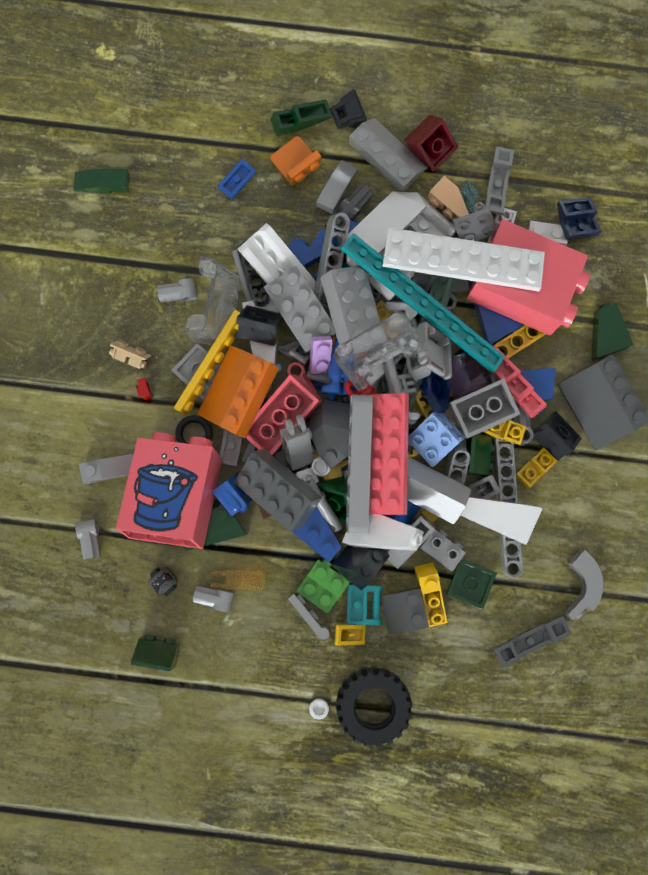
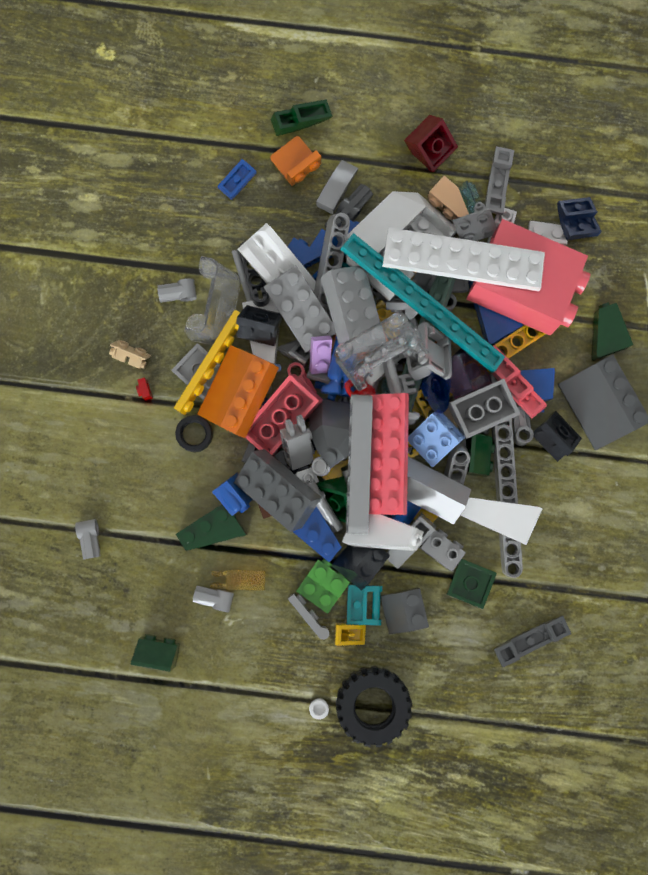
(102, 181): dark green slope -> none
(105, 469): light grey slope -> none
(163, 581): head -> none
(170, 491): coral brick -> none
(230, 448): light grey plate -> none
(352, 110): black piece -> none
(386, 154): light grey slope -> none
(431, 593): yellow slope -> none
(484, 488): light grey slope -> none
(507, 431): yellow slope -> none
(535, 468): yellow slope -> none
(591, 584): light grey arch -> none

